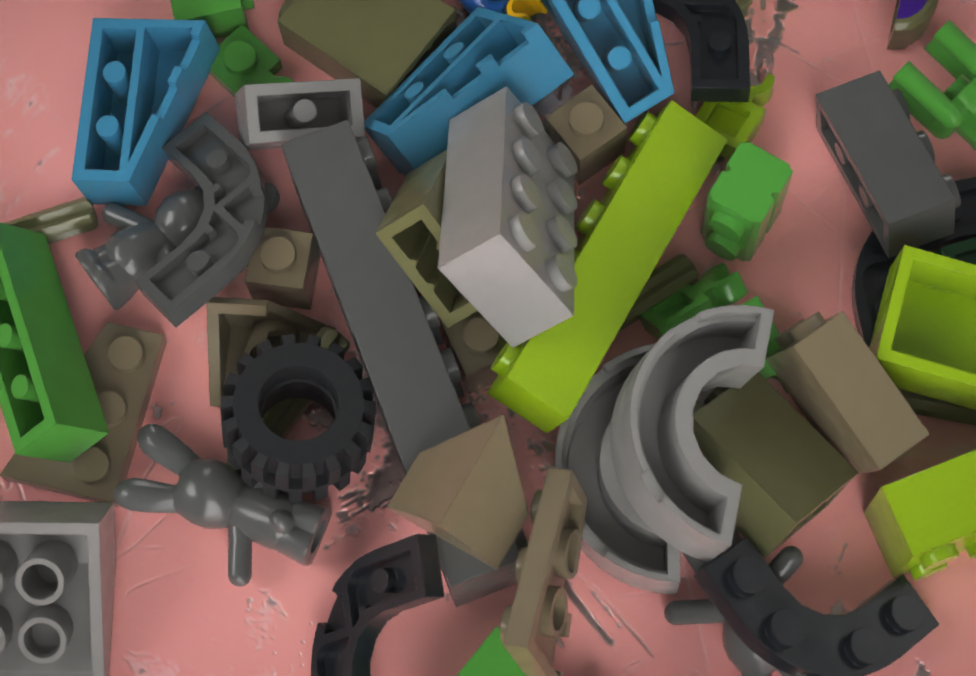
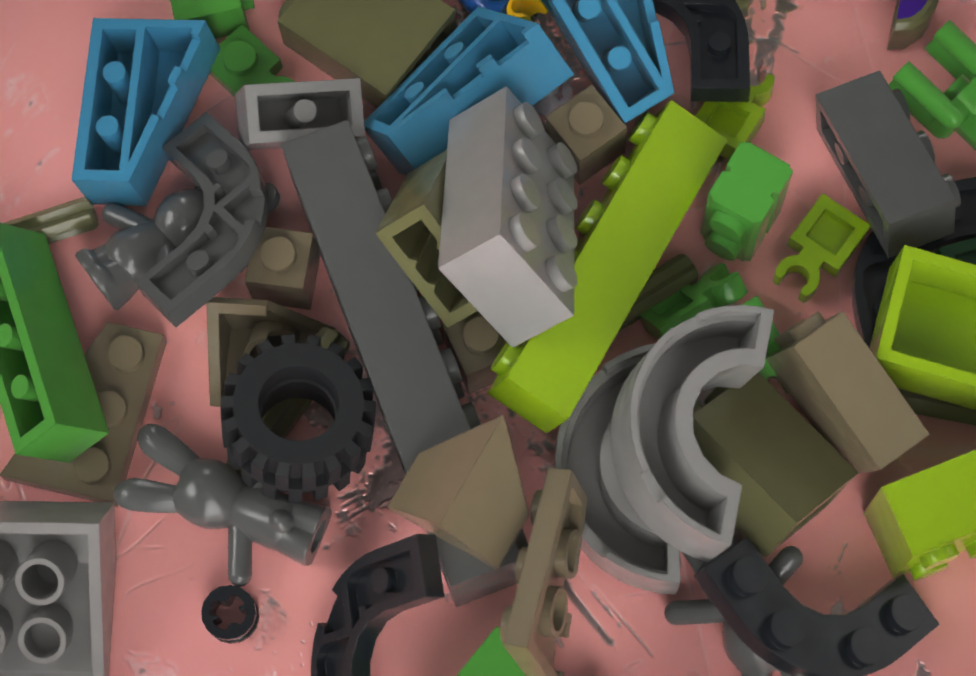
(225, 596): none -> black bush
(823, 241): none -> lime plate

